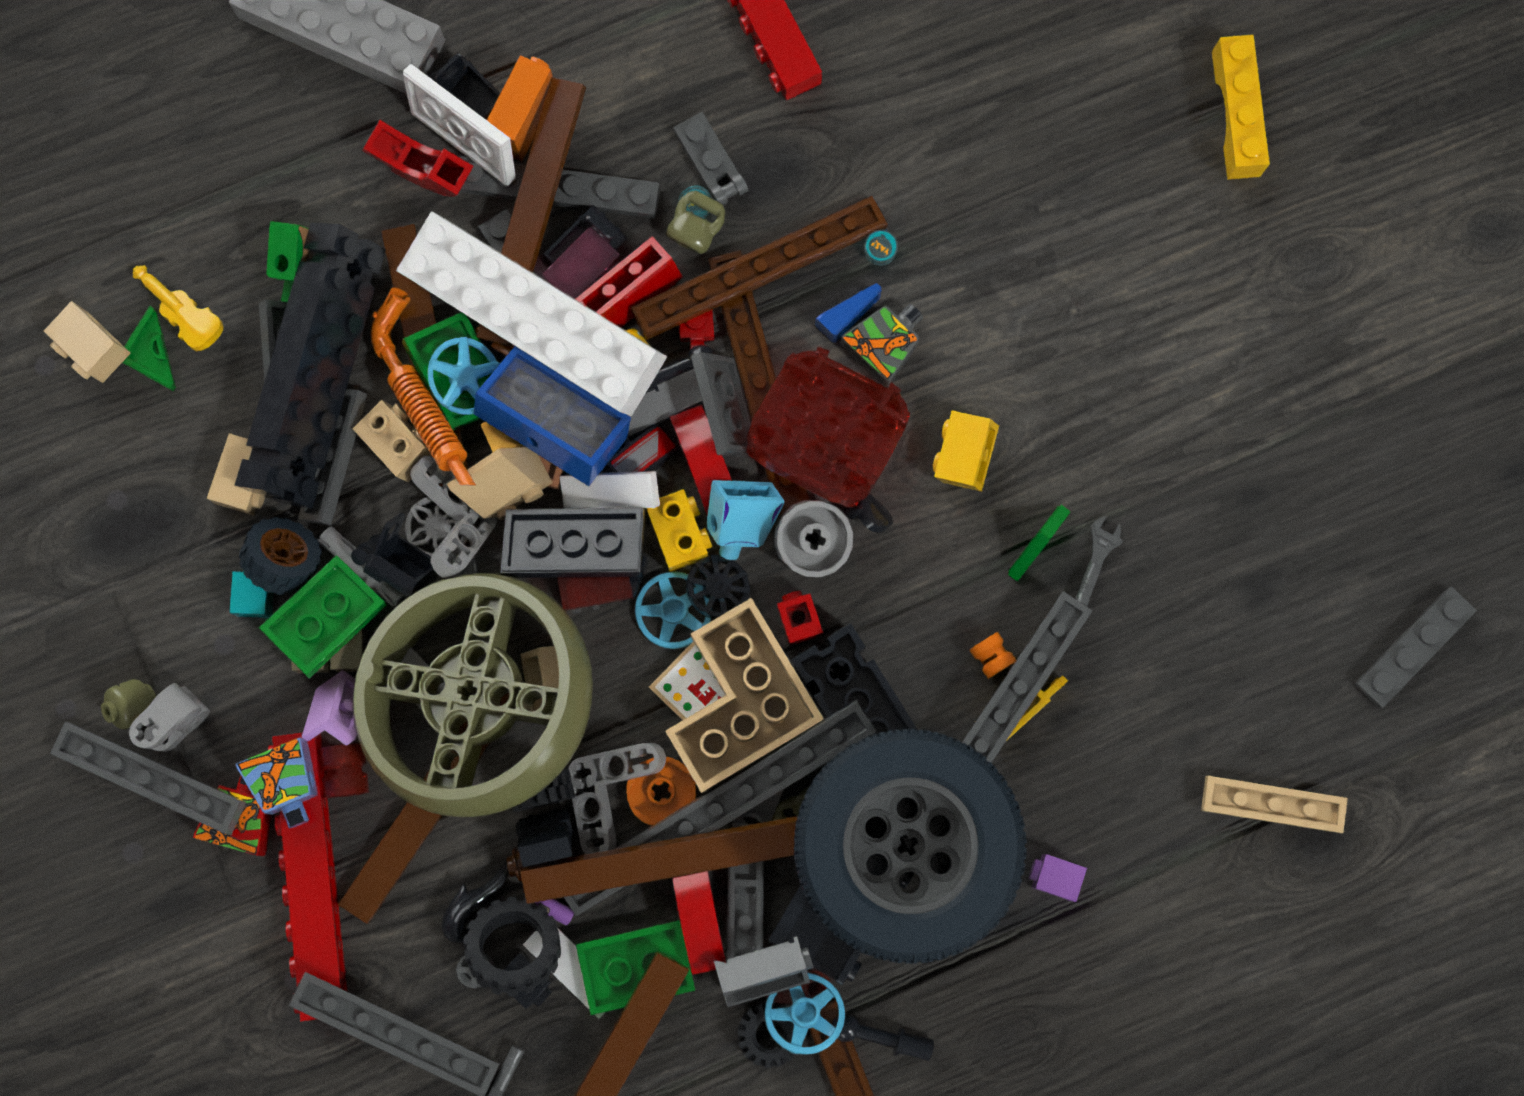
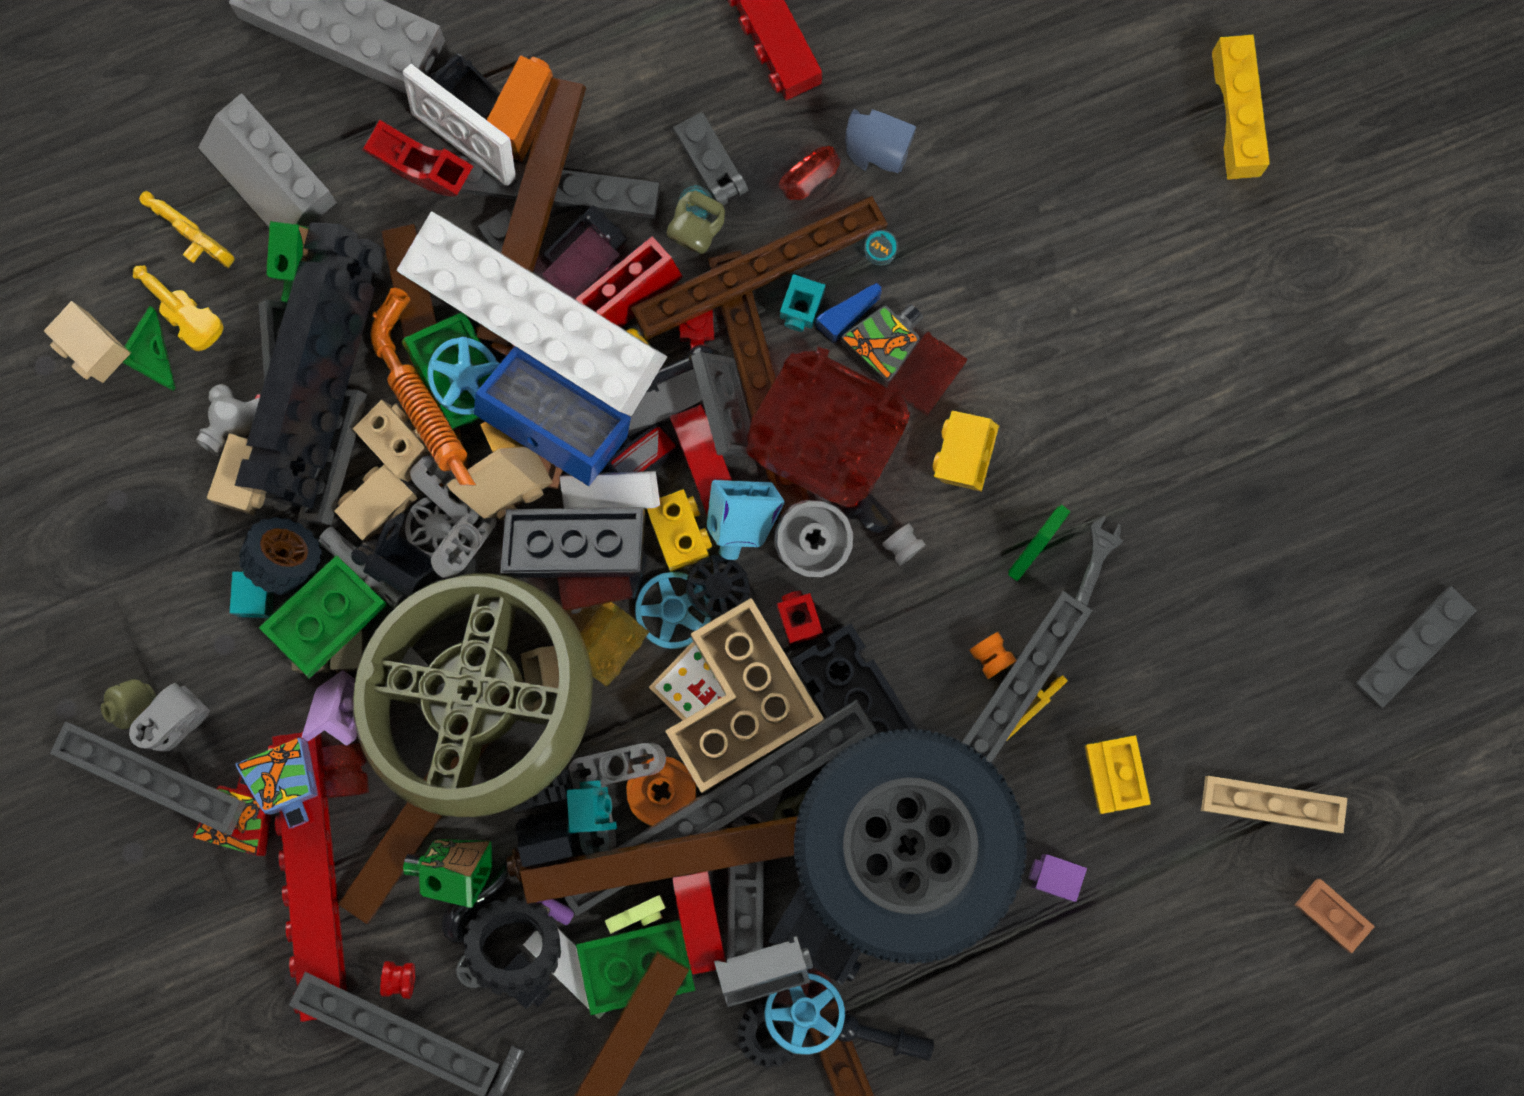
(200, 241): none -> yellow piece
(226, 417): none -> light grey animal
(263, 167): none -> light grey slope
(374, 502): none -> tan brick
(397, 979): none -> red wheel
(452, 870): none -> green torso
(589, 808): none -> teal brick
(611, 641): none -> clear yellow brick
(646, 912): none -> yellowish green plate
(804, 292): none -> teal brick
(809, 173): none -> clear red plate
(878, 140): none -> sand blue brick
(904, 544): none -> light grey wheel
(928, 373): none -> clear red plate
(1117, 774): none -> yellow plate
(1334, 915): none -> nougat plate

